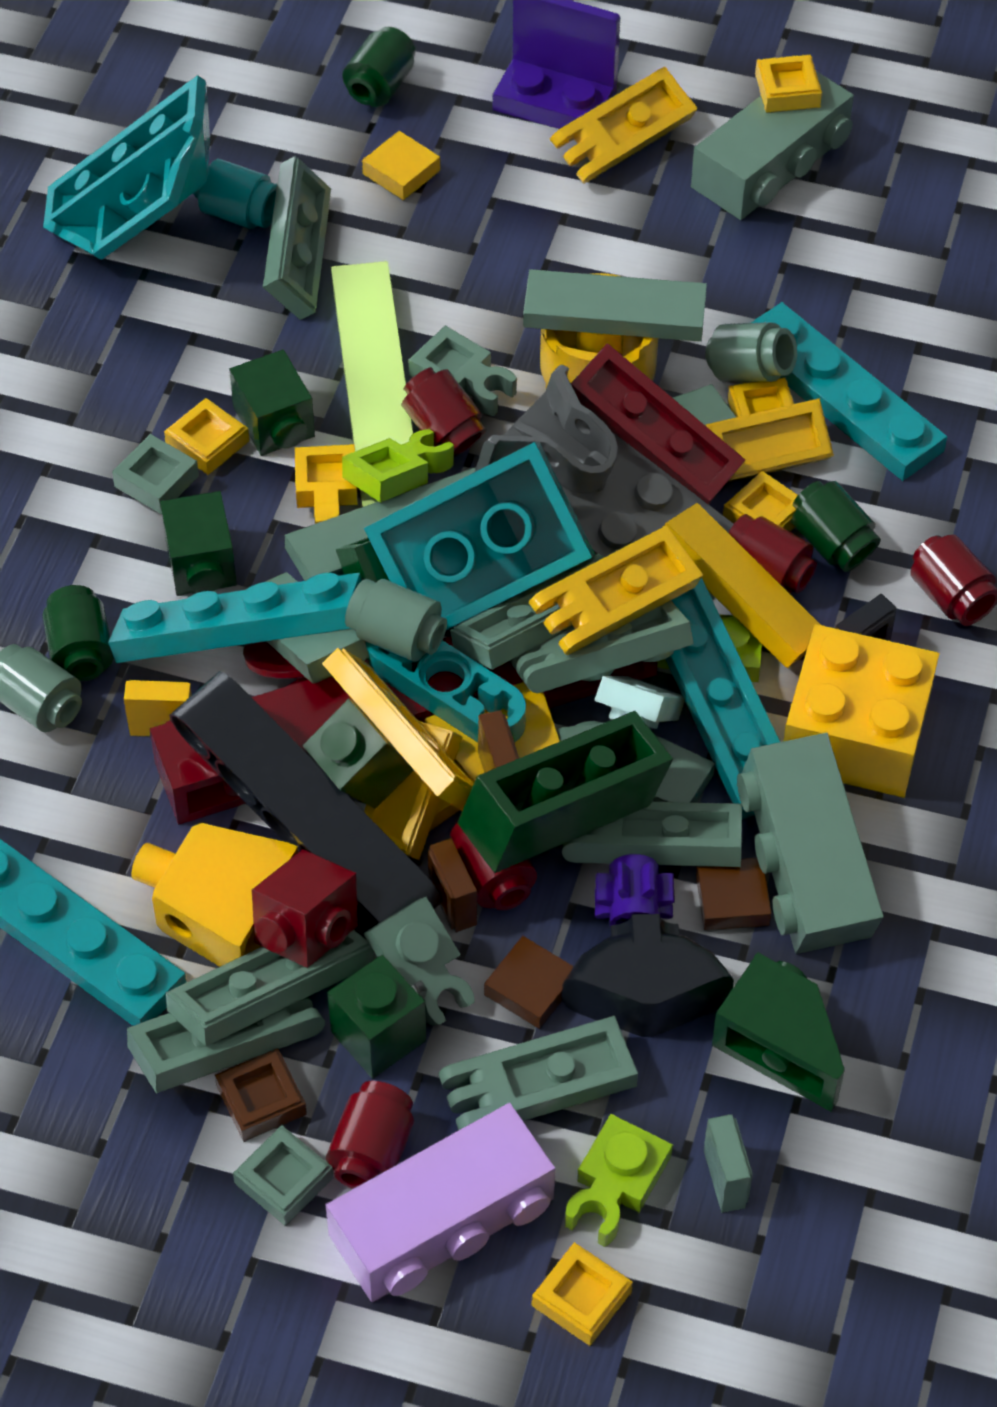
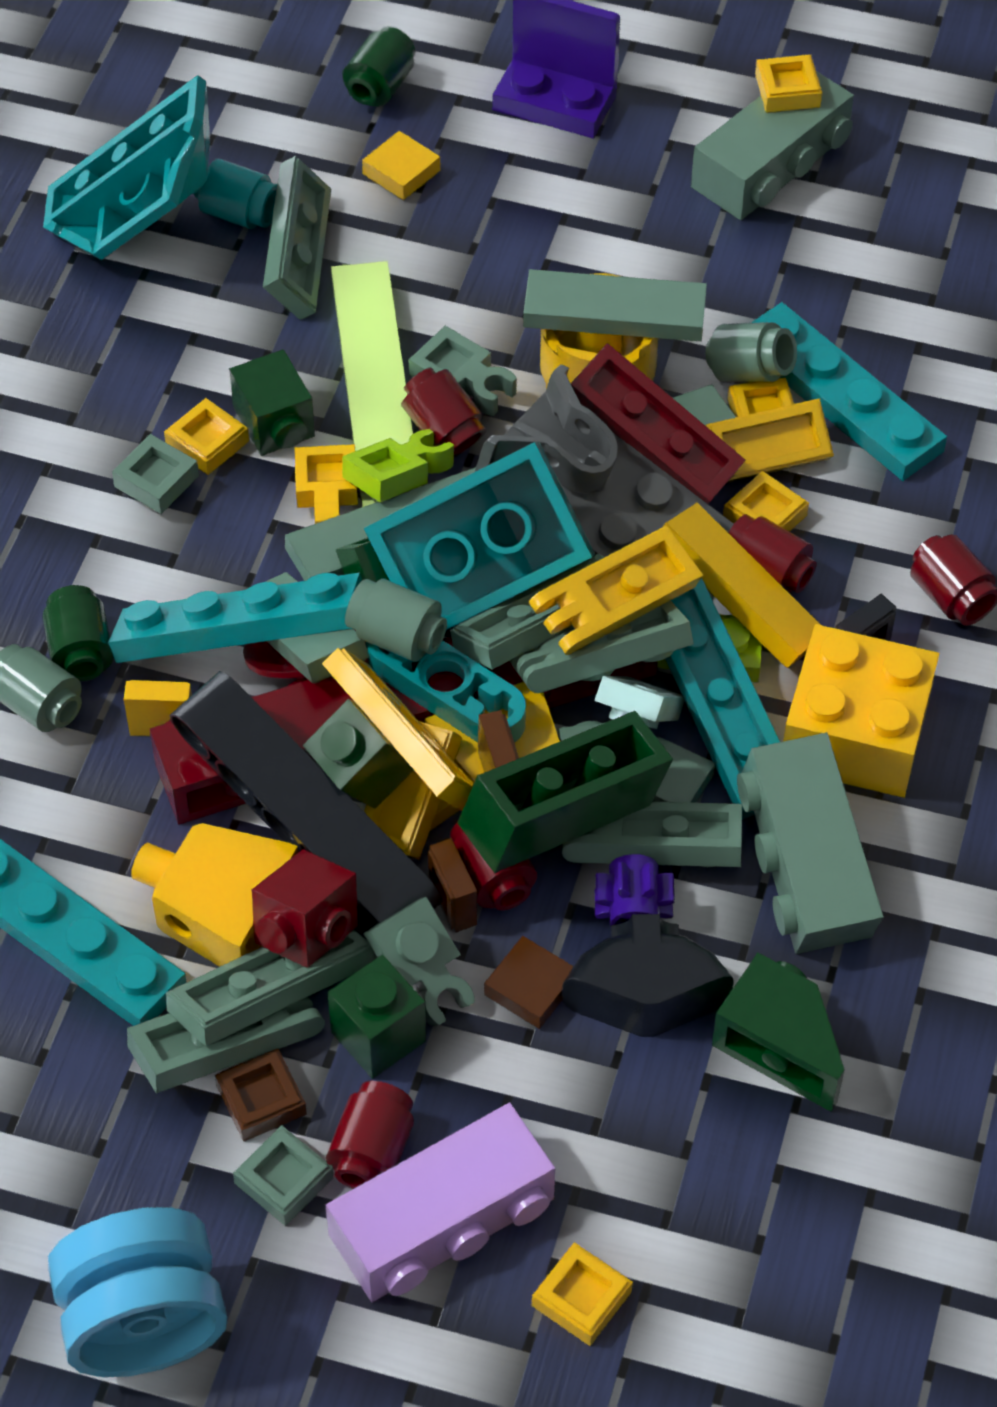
(136, 1292): none -> medium azure wheel
(198, 543): dark green brick -> none
(542, 1073): sand green hinge -> none
(618, 1171): lime plate -> none
(625, 123): yellow hinge -> none
(727, 1163): sand green tile -> none
(733, 896): reddish brown tile -> none
(835, 525): dark green brick -> none

